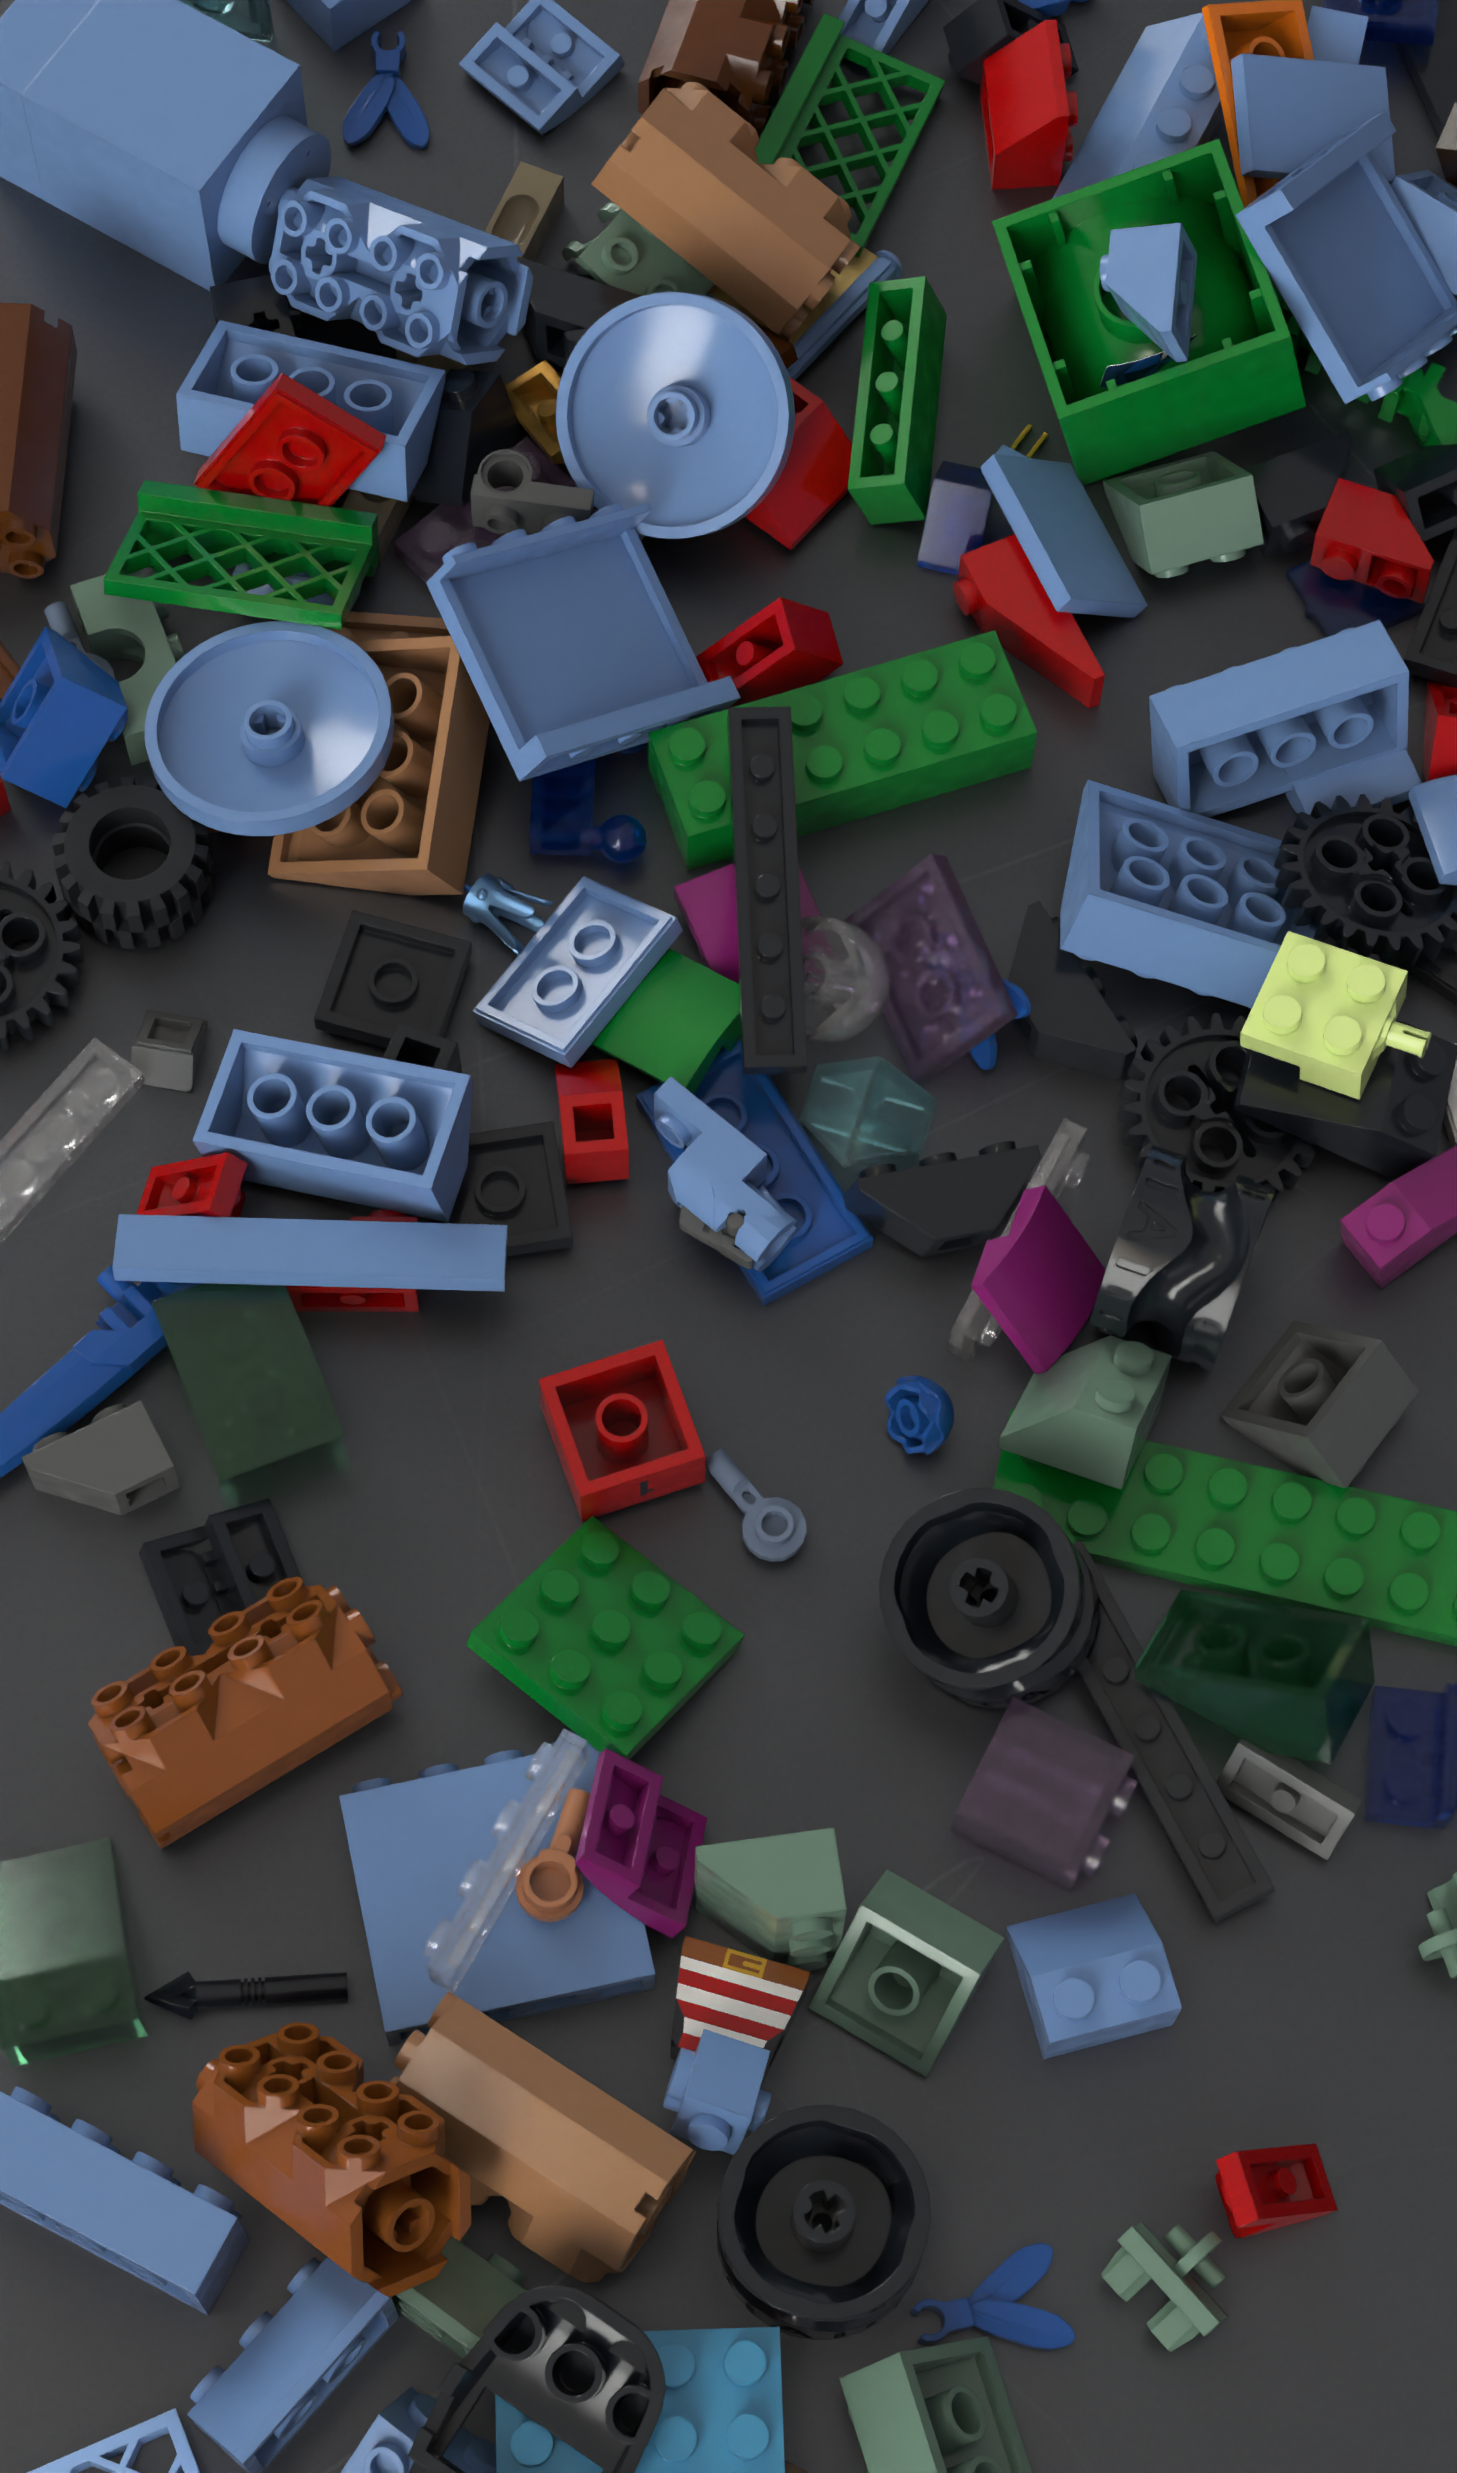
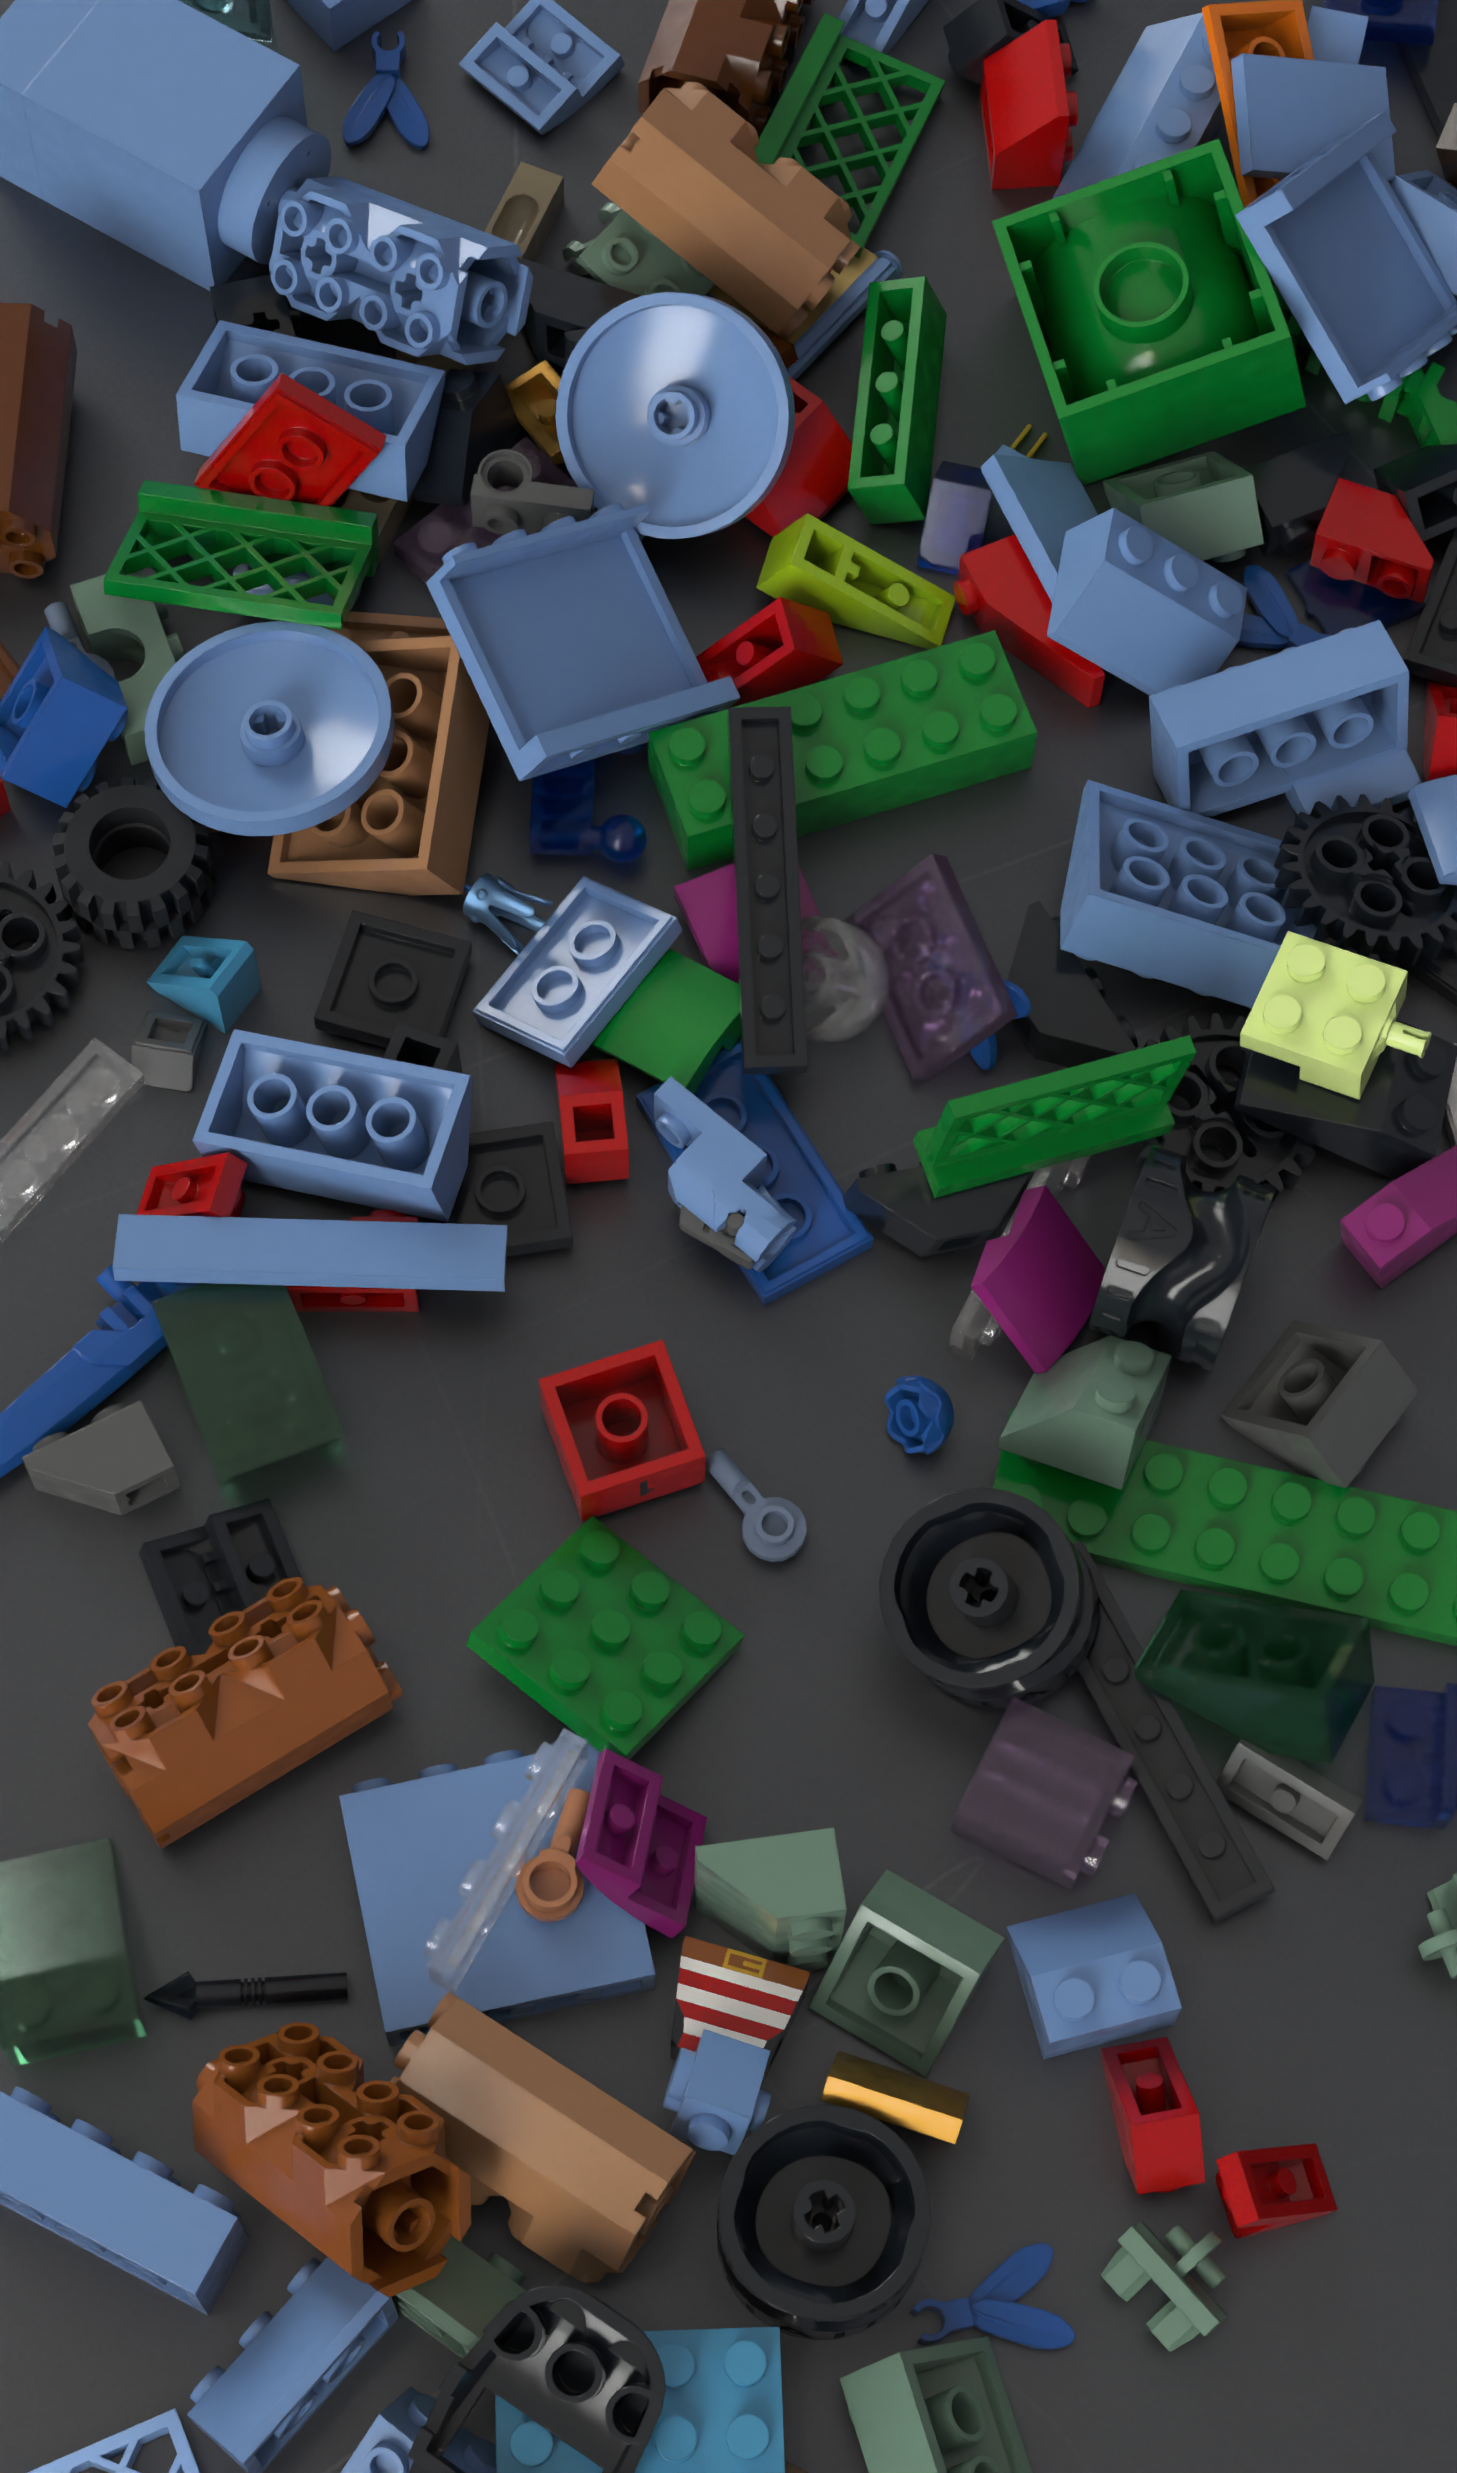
(209, 978): none -> dark azure slope
(854, 584): none -> lime slope
(867, 1111): clear light blue slope -> none
(896, 2097): none -> pearl gold slope
(1053, 1117): none -> green fence
(1136, 369): sticker -> none
(1143, 605): none -> medium blue slope
(1154, 282): medium blue slope -> none
(1154, 2116): none -> red slope
(1277, 622): none -> blue piece

